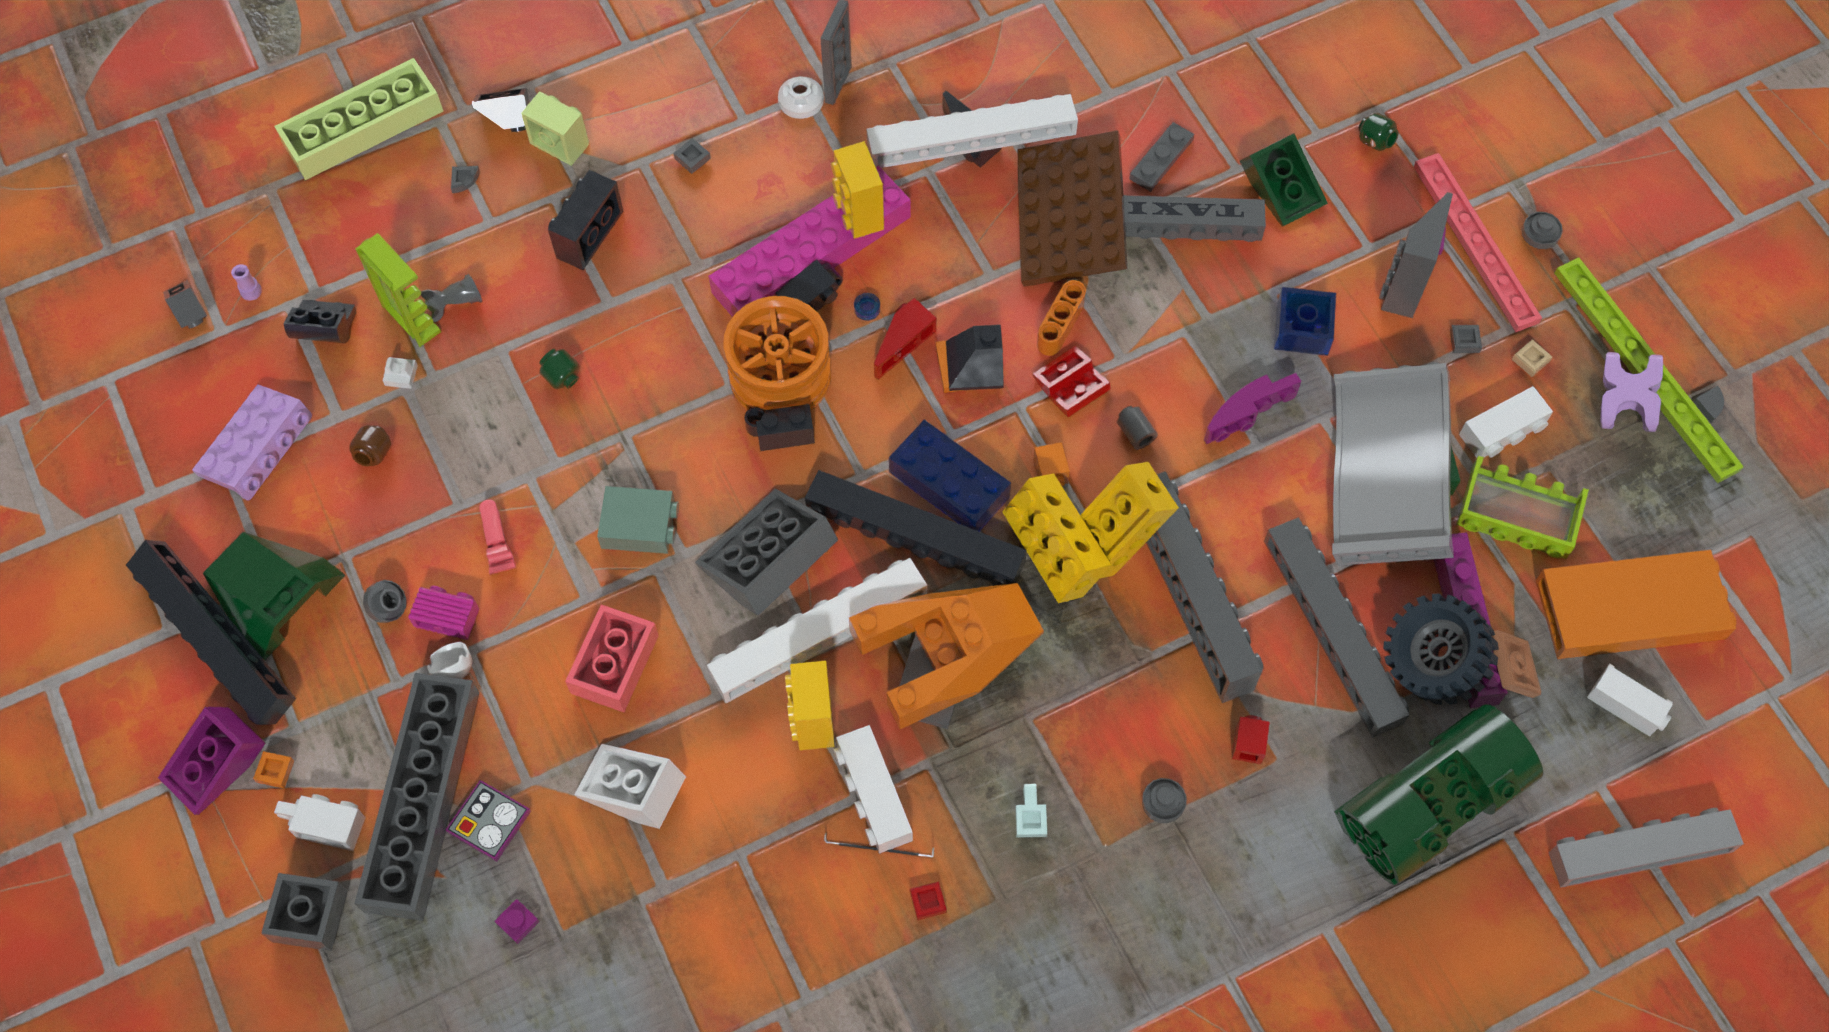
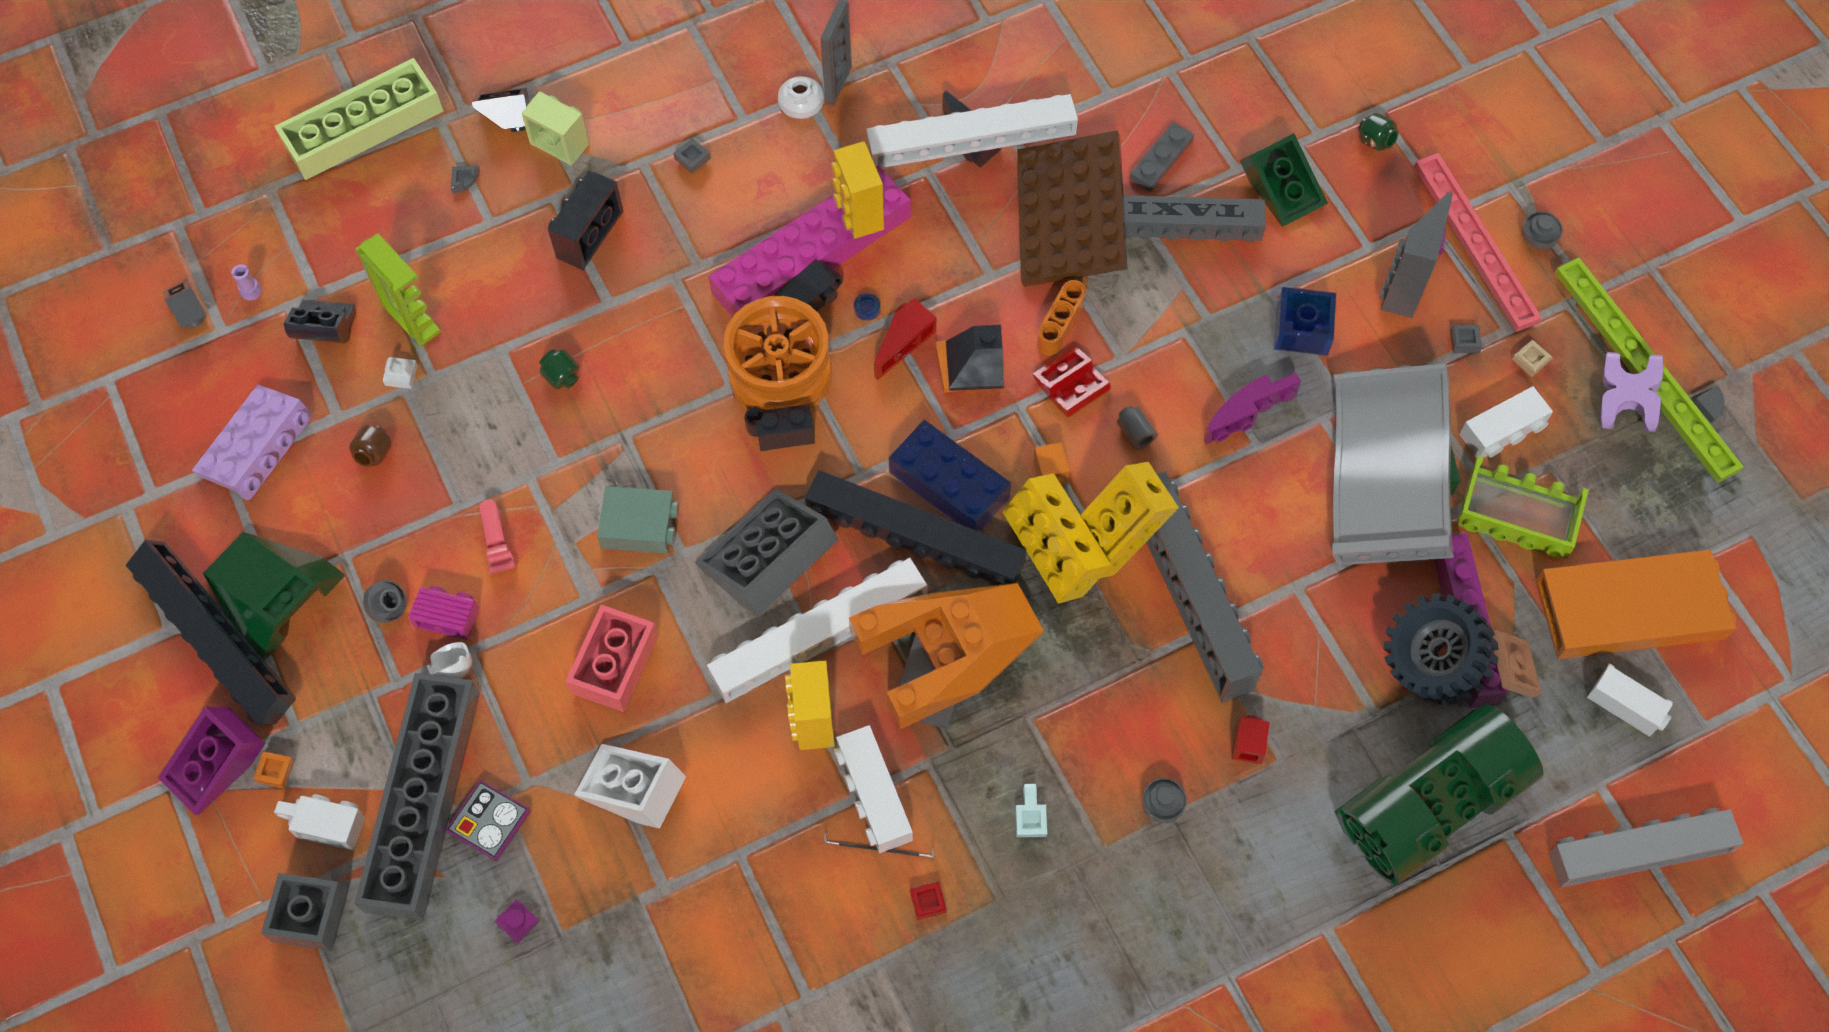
(456, 293): dark grey animal -> none
(1336, 627): dark grey brick -> none

